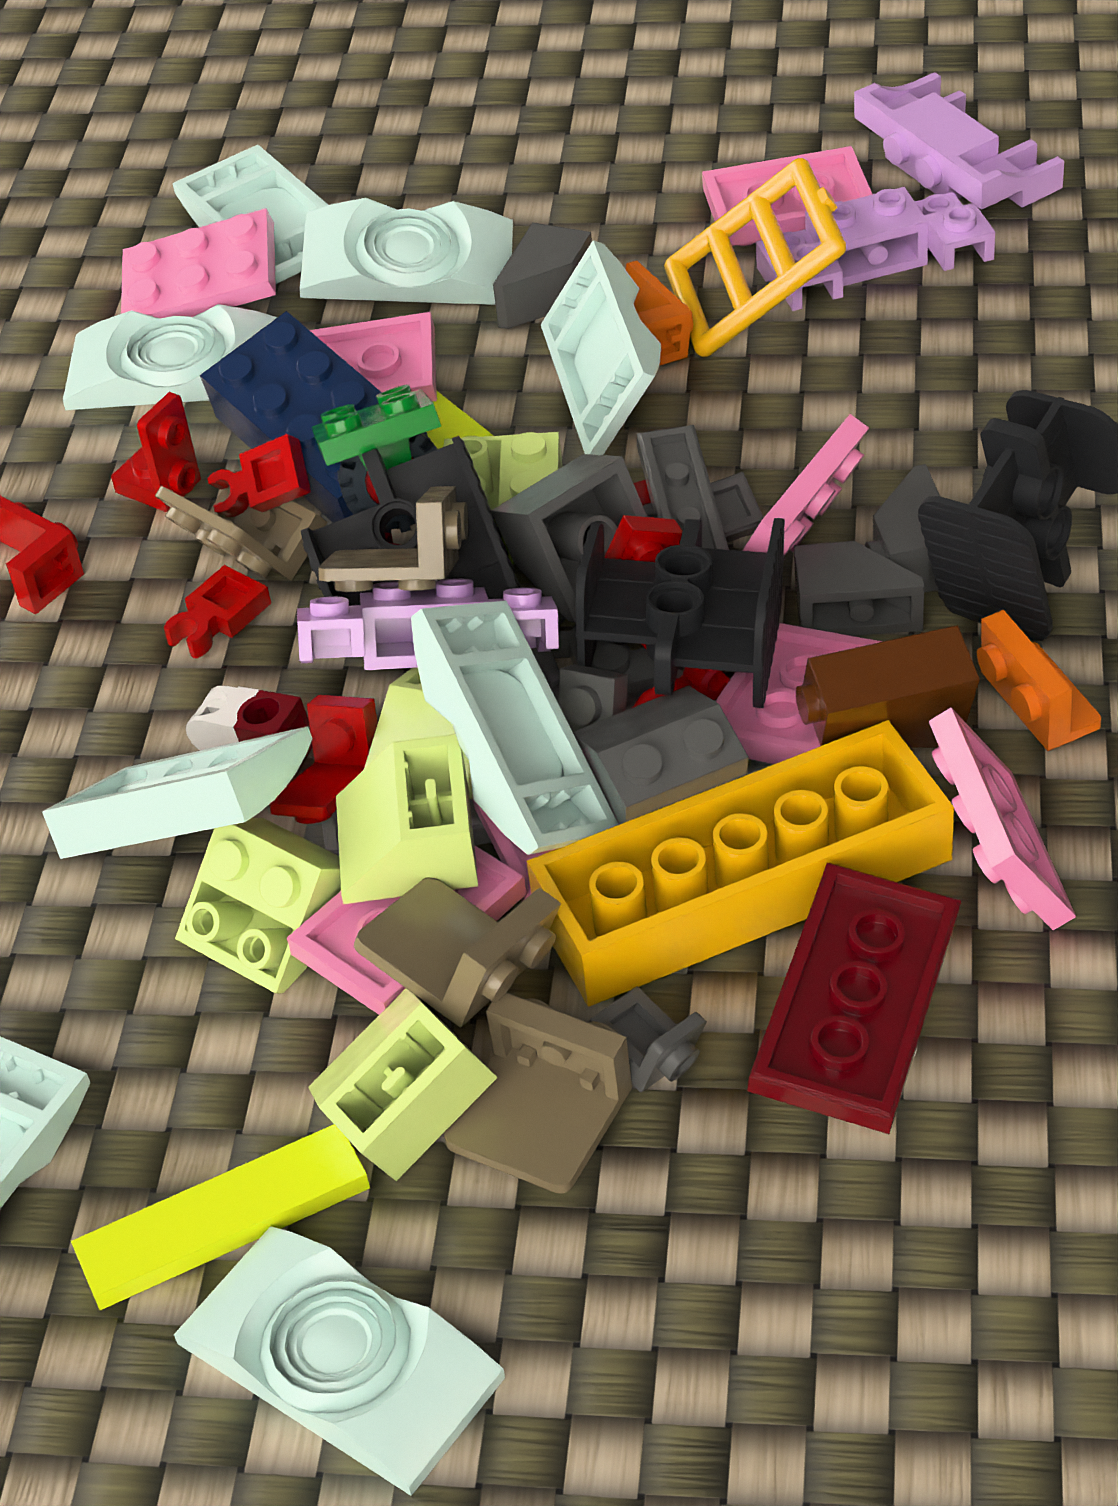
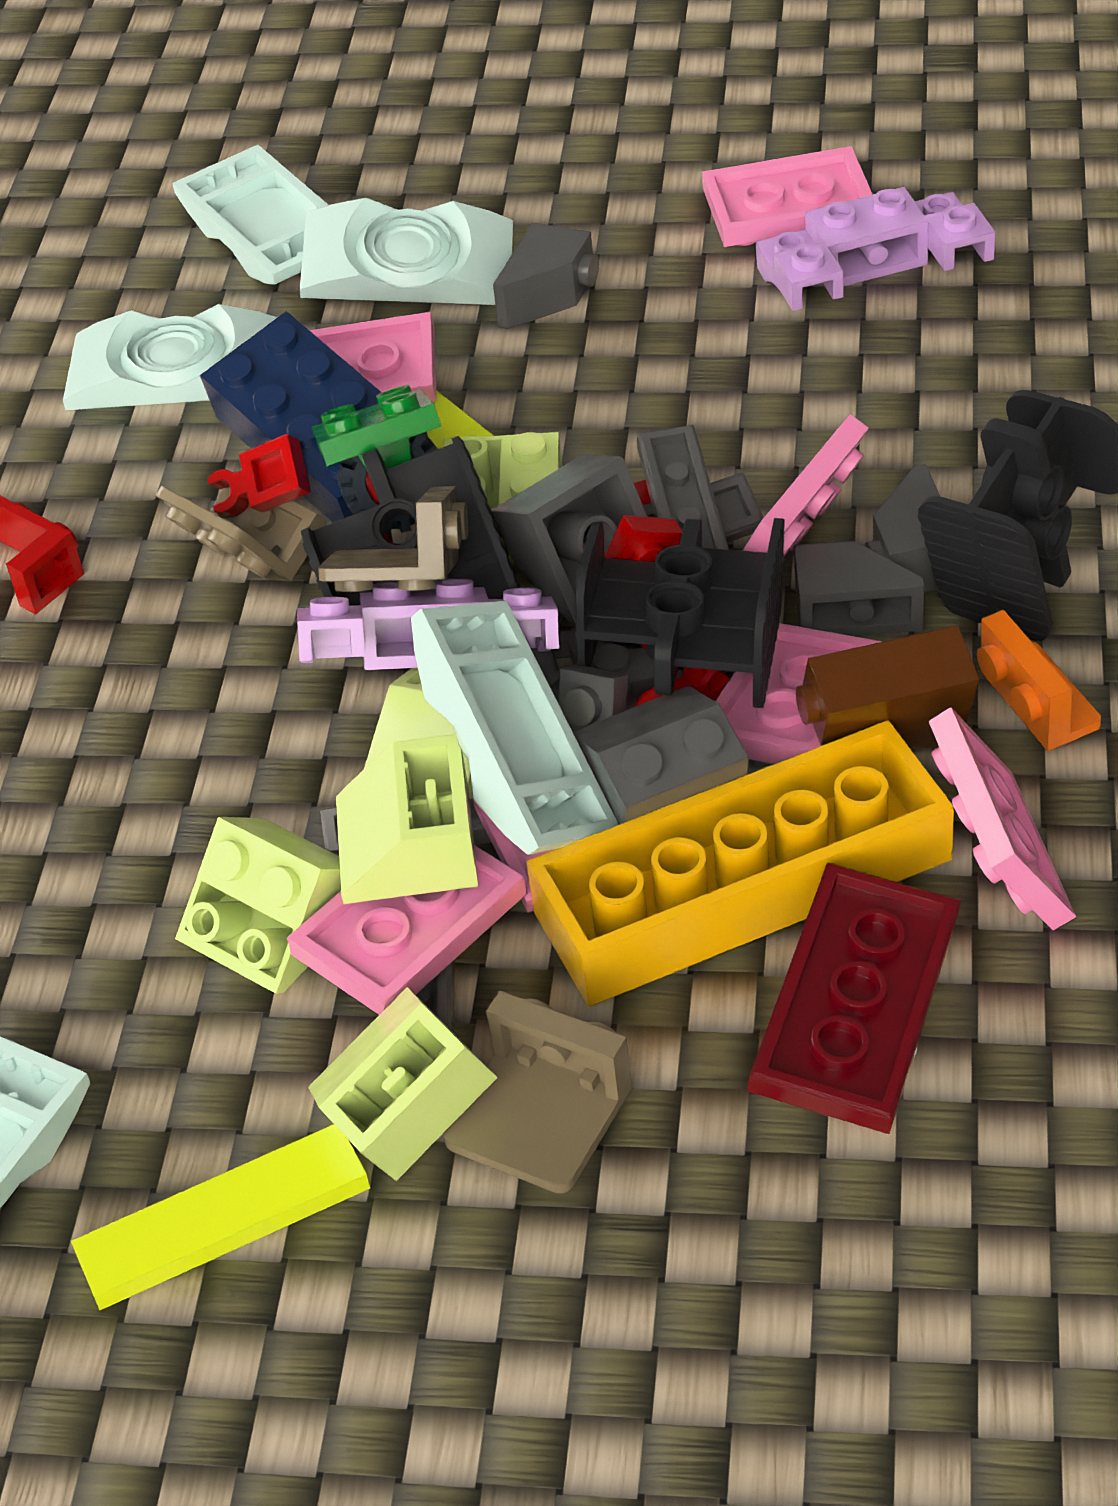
(164, 458): red bracket -> none
(178, 794): light aqua slope -> none
(201, 268): bright pink plate -> none
(219, 604): red plate -> none
(244, 714): leg -> none
(340, 743): red bracket -> none
(343, 1356): light aqua slope -> none
(455, 951): dark tan bracket -> none
(600, 347): light aqua slope -> none
(653, 1040): dark grey bracket -> none
(662, 314): orange bracket -> none
(789, 274): yellow bar -> none
(949, 149): lavender bracket -> none

